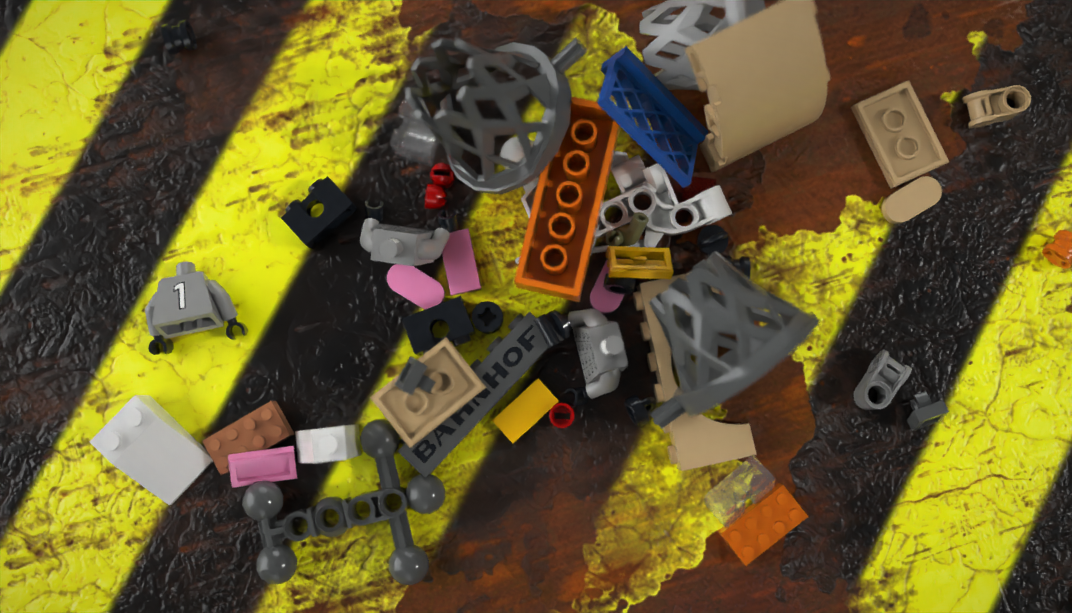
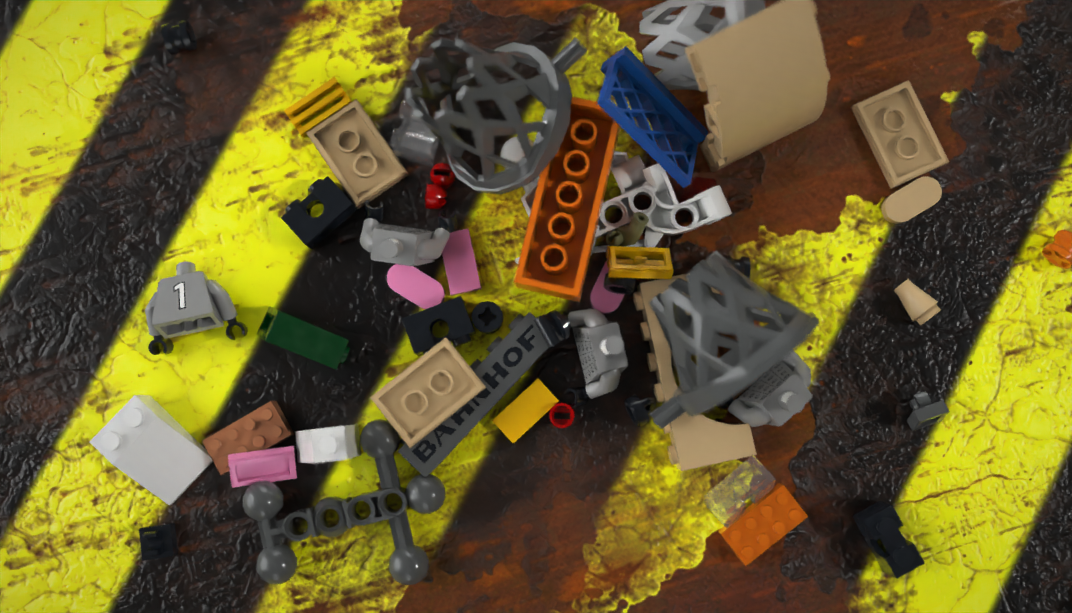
(158, 541): none -> black tile
(303, 338): none -> dark green slope
(312, 98): none -> yellow tile
(357, 153): none -> tan tile
(413, 376): dark grey tile -> none
(712, 239): black tile -> none
(774, 395): none -> light grey torso
(882, 523): none -> black brick
(885, 378): light grey piece -> none
(916, 302): none -> tan cone
(991, 105): tan piece -> none

